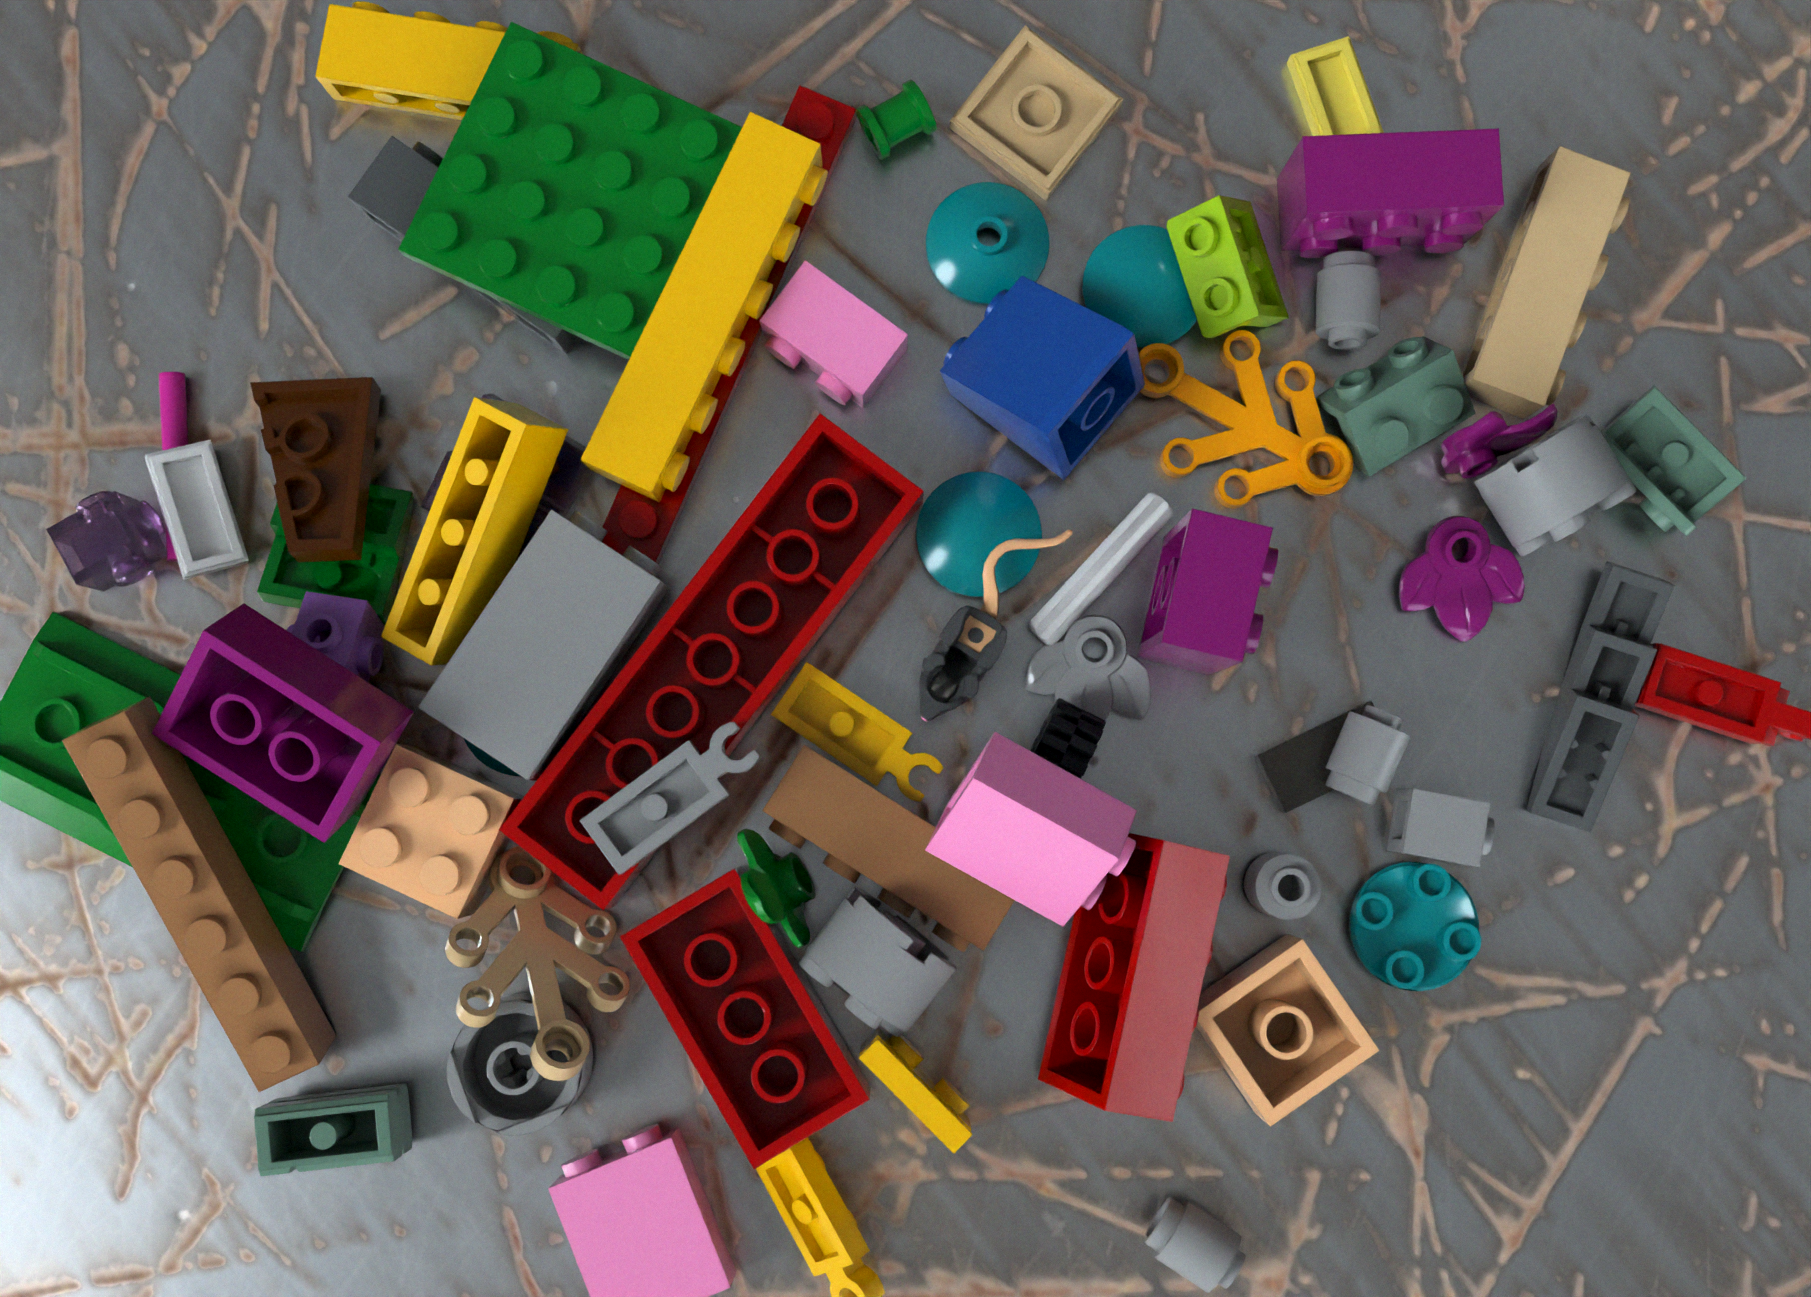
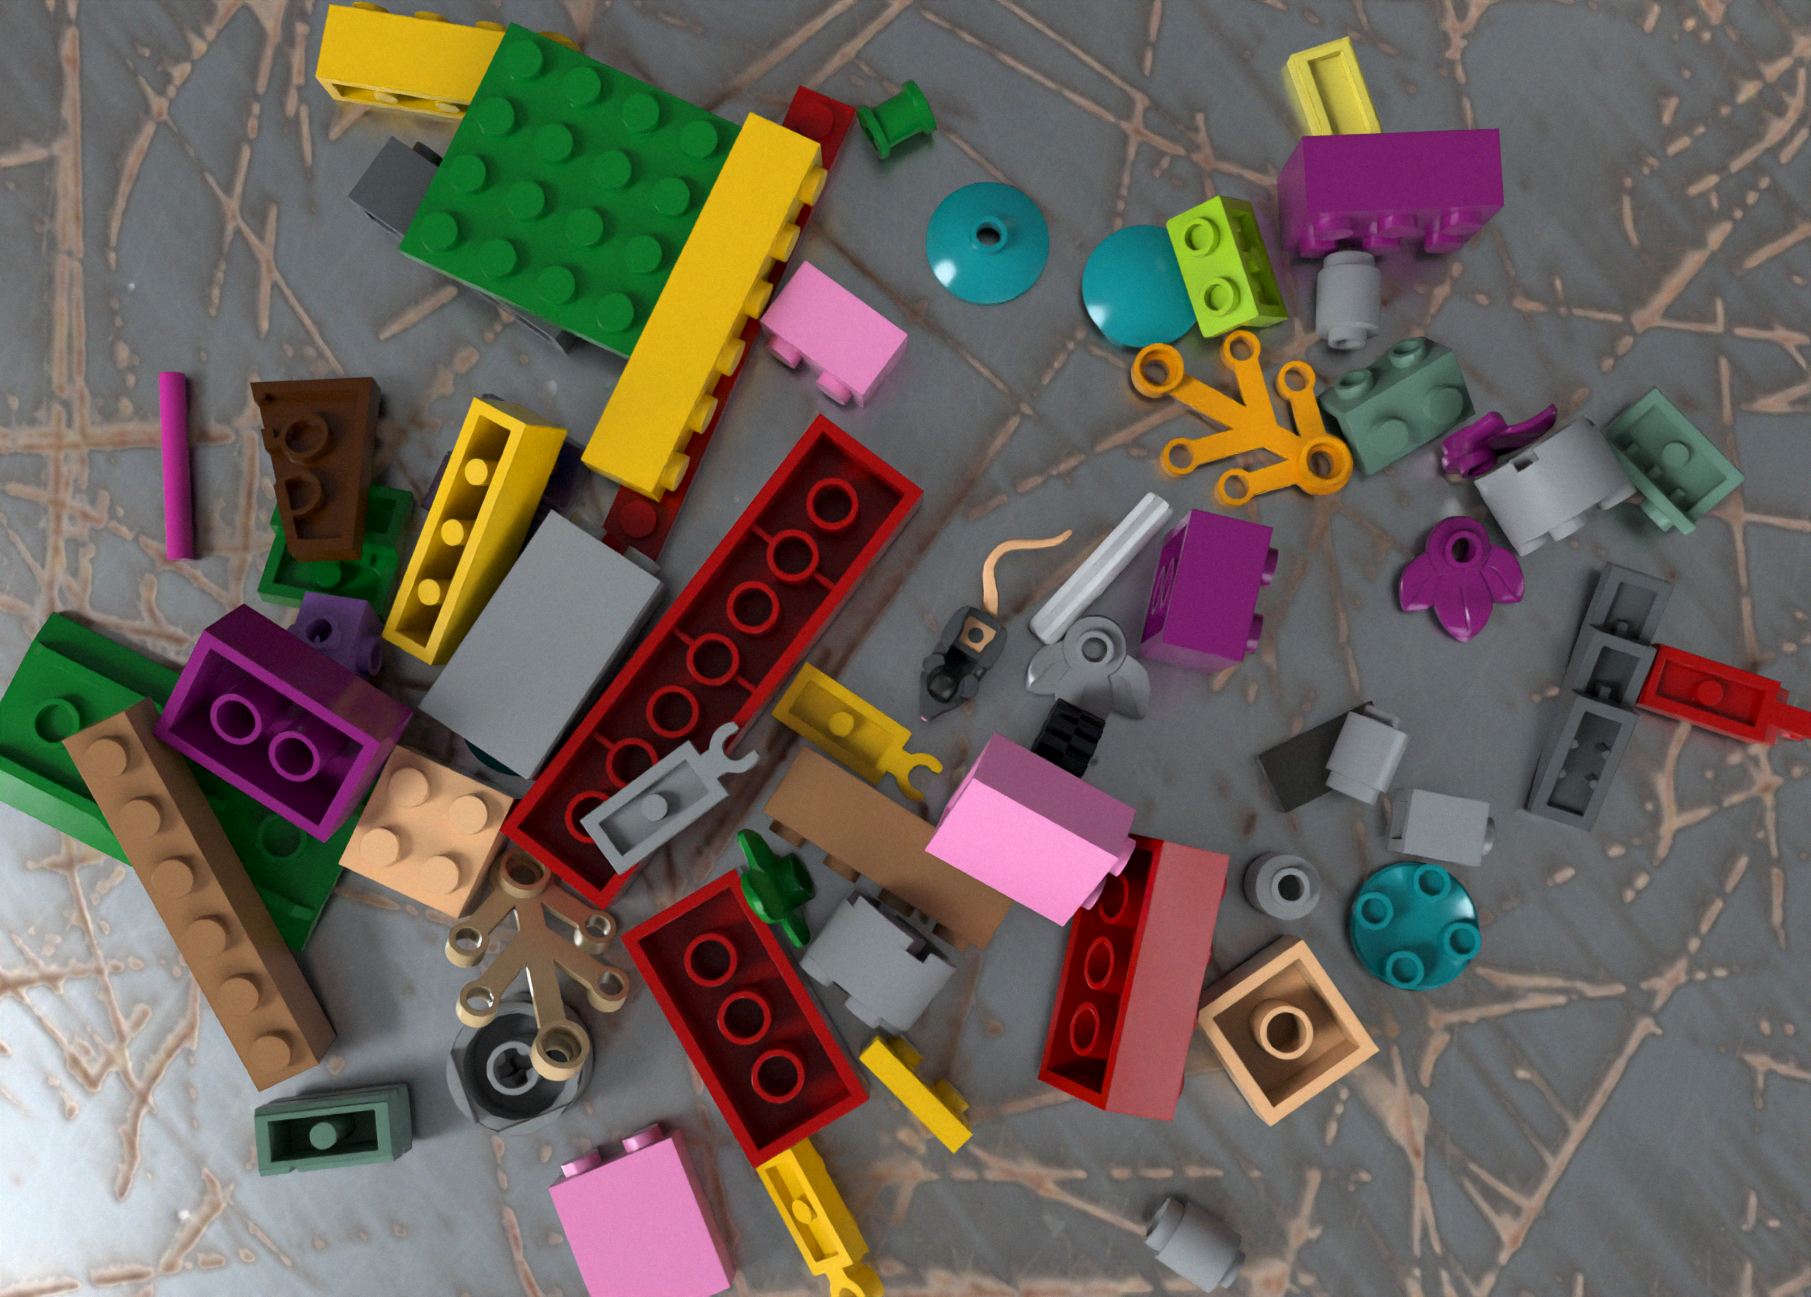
(109, 540): clear purple brick -> none
(196, 509): white tile -> none
(966, 522): teal dish -> none
(1035, 113): tan tile -> none
(1045, 373): blue slope -> none
(1544, 283): tan brick -> none

